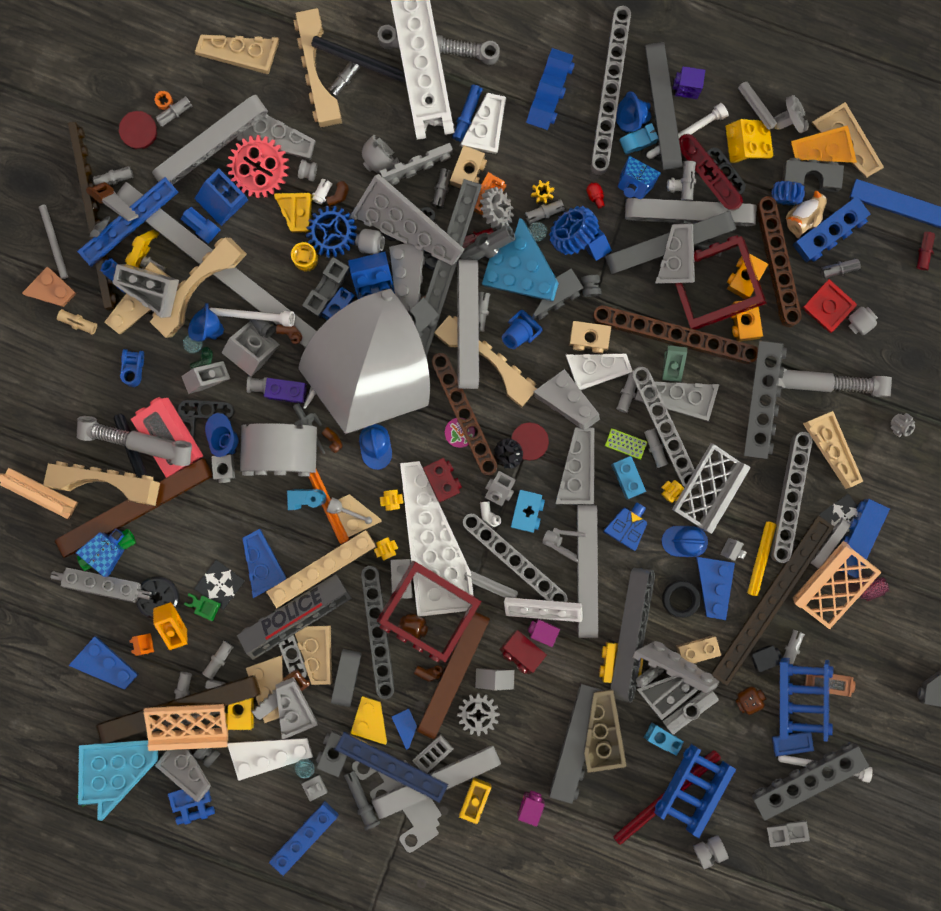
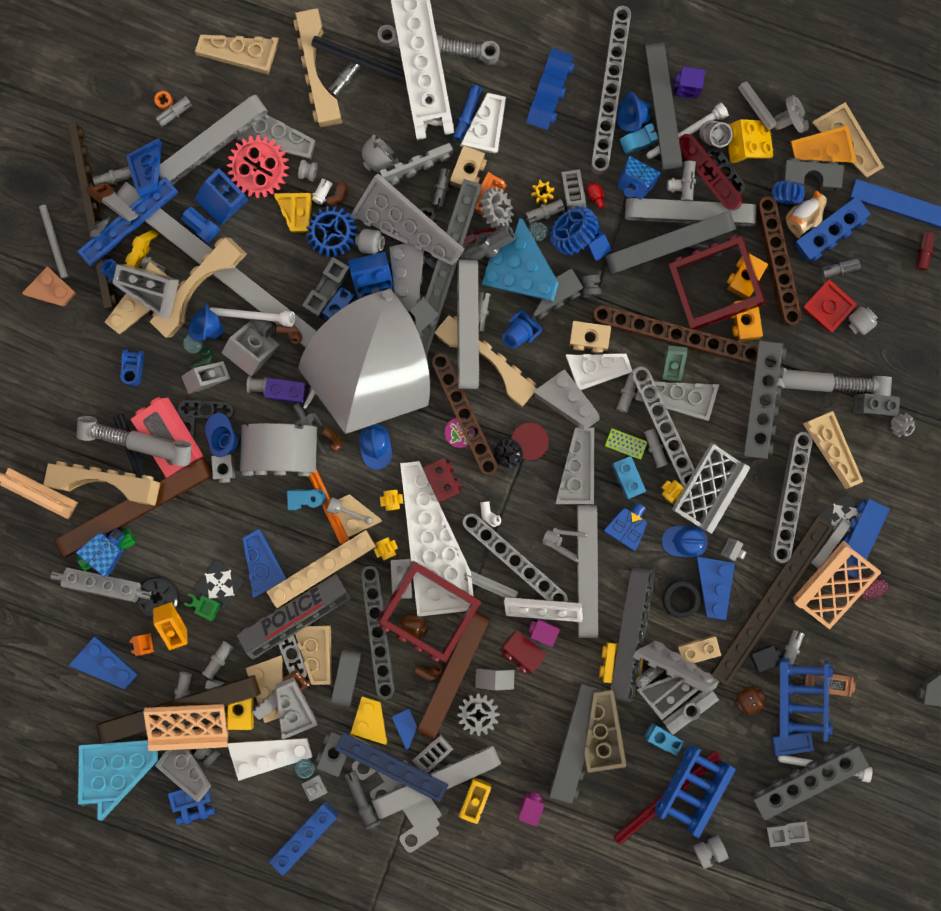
(76, 321): tan pin -> none
(138, 130): dark red tile -> none
(145, 166): none -> blue wing
(304, 256): yellow wheel -> none
(497, 491): light grey brick -> none
(519, 519): dark azure brick -> none
(577, 200): none -> light grey slope
(679, 256): light grey wing -> none
(716, 133): none -> light grey wheel
(761, 558): yellow axle -> none
(876, 404): none -> dark grey bracket

